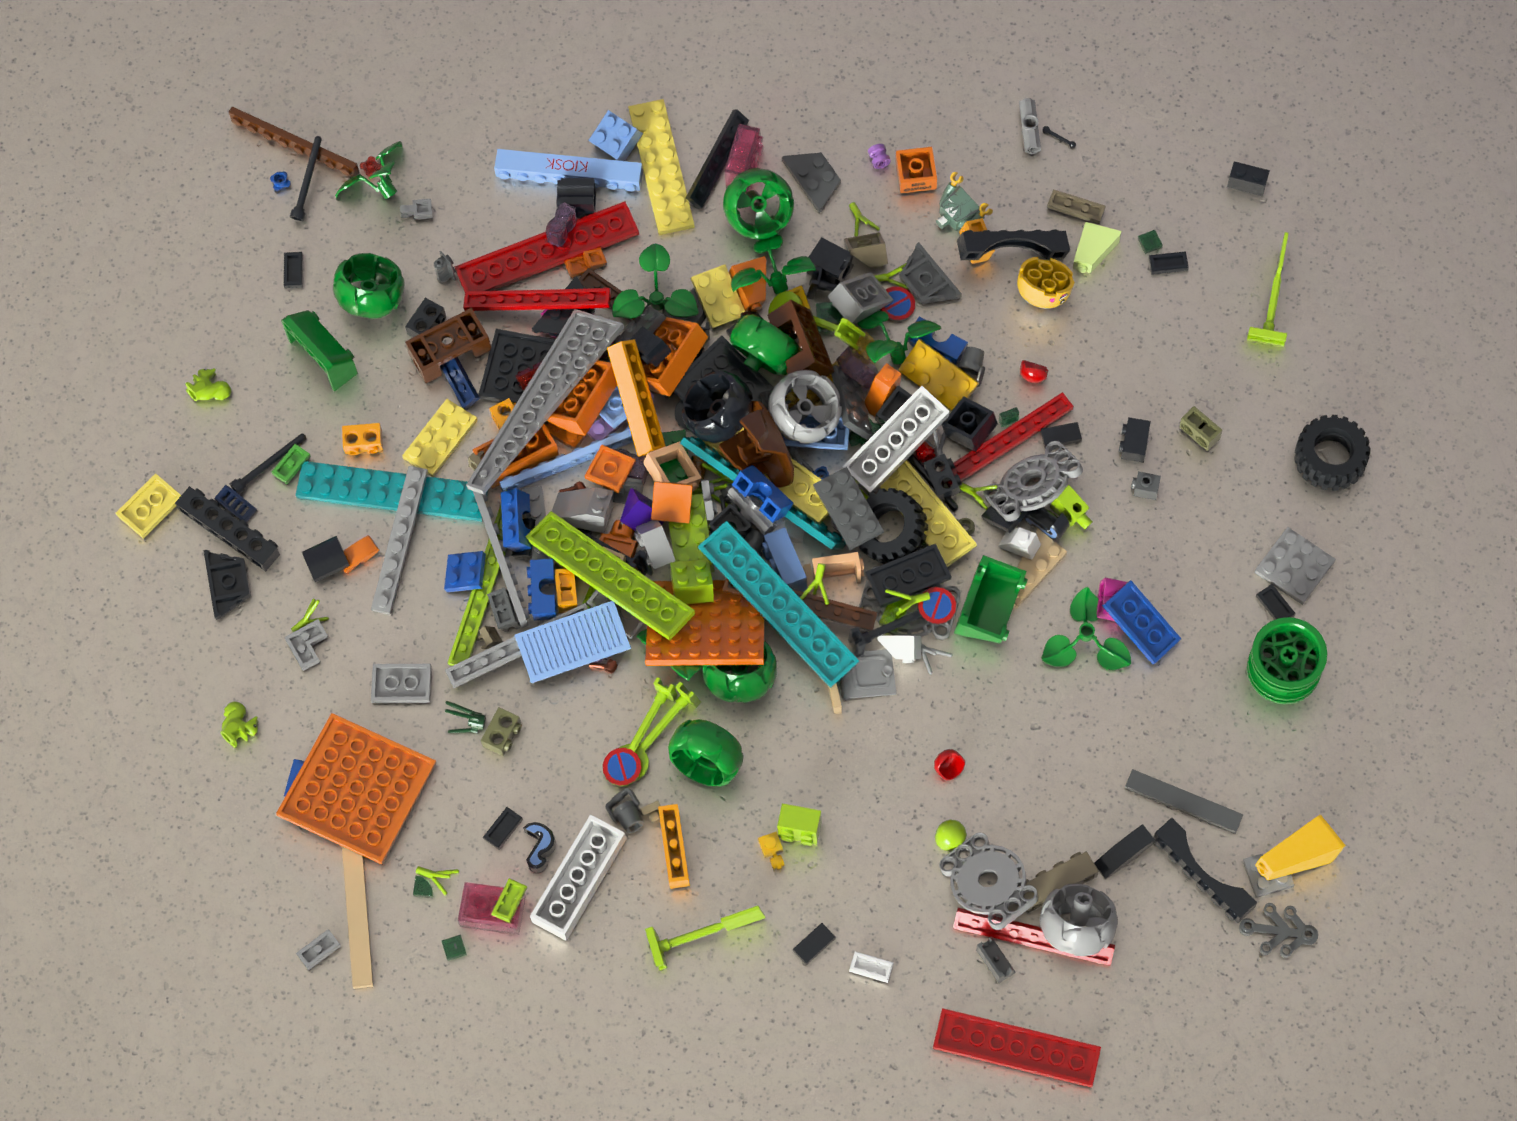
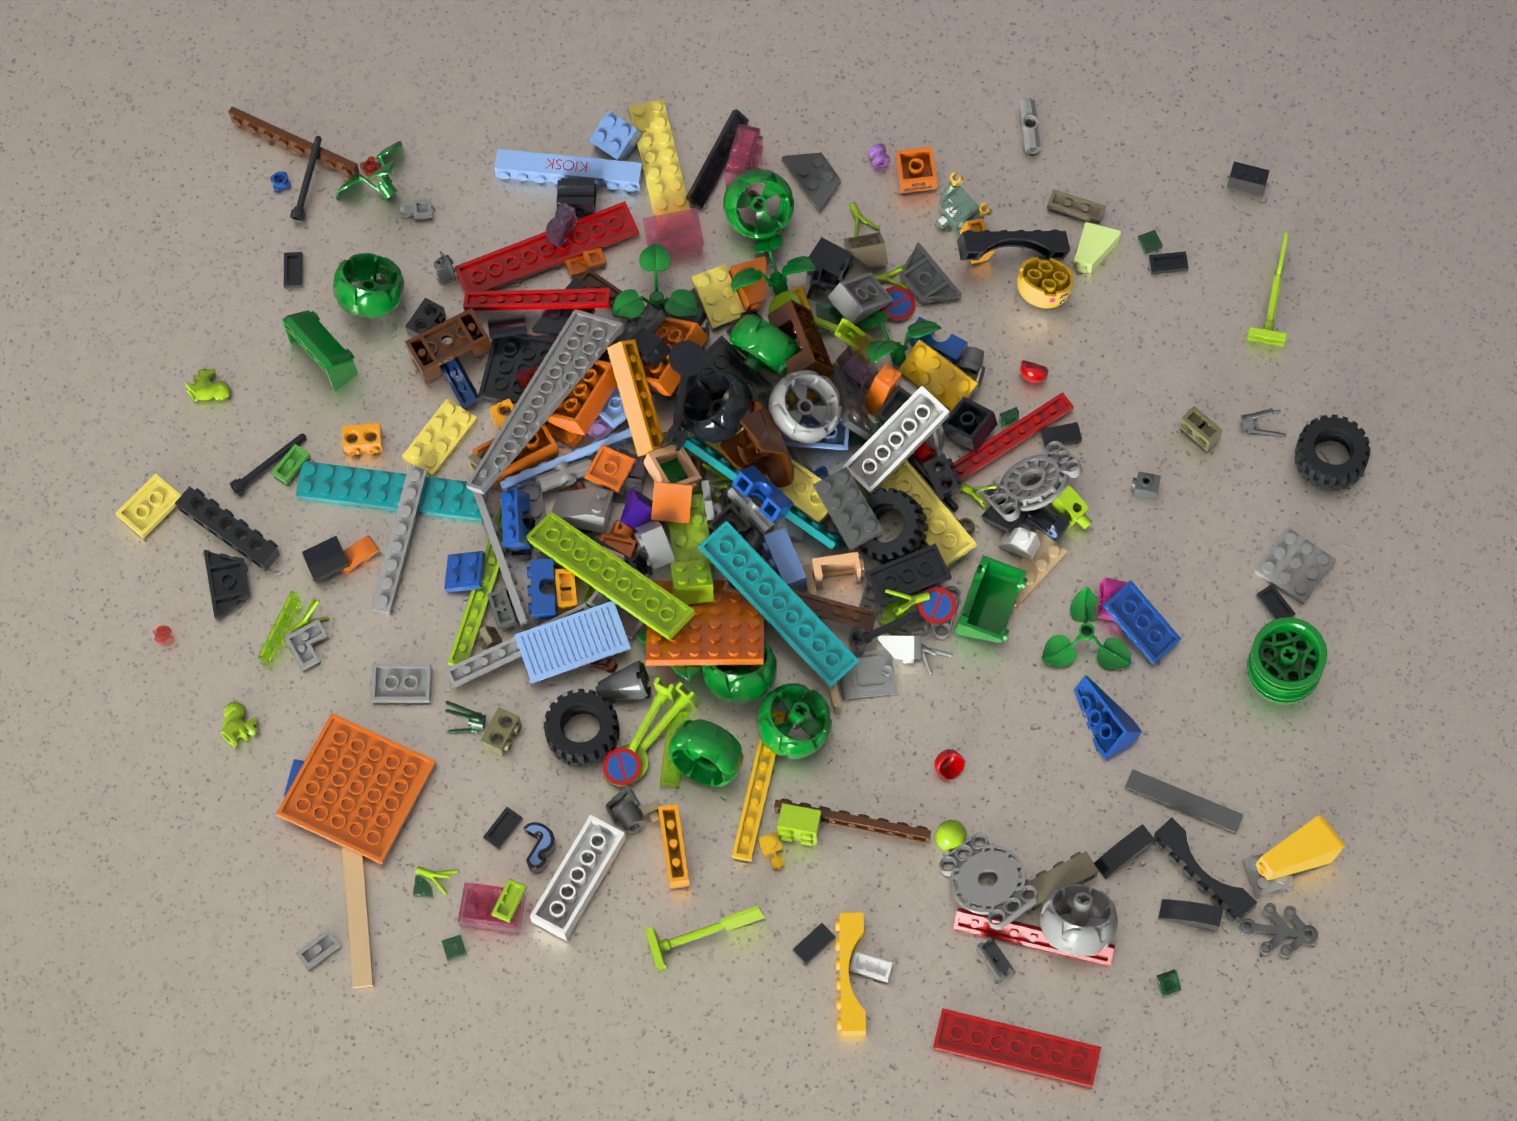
(162, 634): none -> clear red plate
(229, 494): dark blue slope -> none
(277, 632): none -> clear neon green plate
(507, 326): none -> black slope
(563, 475): none -> light grey piece
(573, 705): none -> black tyre
(626, 684): none -> dark grey cone
(670, 775): none -> clear neon green plate
(674, 230): none -> clear pink brick
(687, 361): none -> black piece
(755, 798): none -> yellow plate
(799, 703): none -> green wheel
(817, 581): lime plant -> none
(852, 1013): none -> yellow arch
(865, 823): none -> reddish brown plate
(1046, 130): black hinge -> none
(1108, 721): none -> blue wedge
(1135, 440): black brick -> none
(1168, 982): none -> clear green plate
(1191, 914): none -> black slope
(1250, 421): none -> dark grey plant

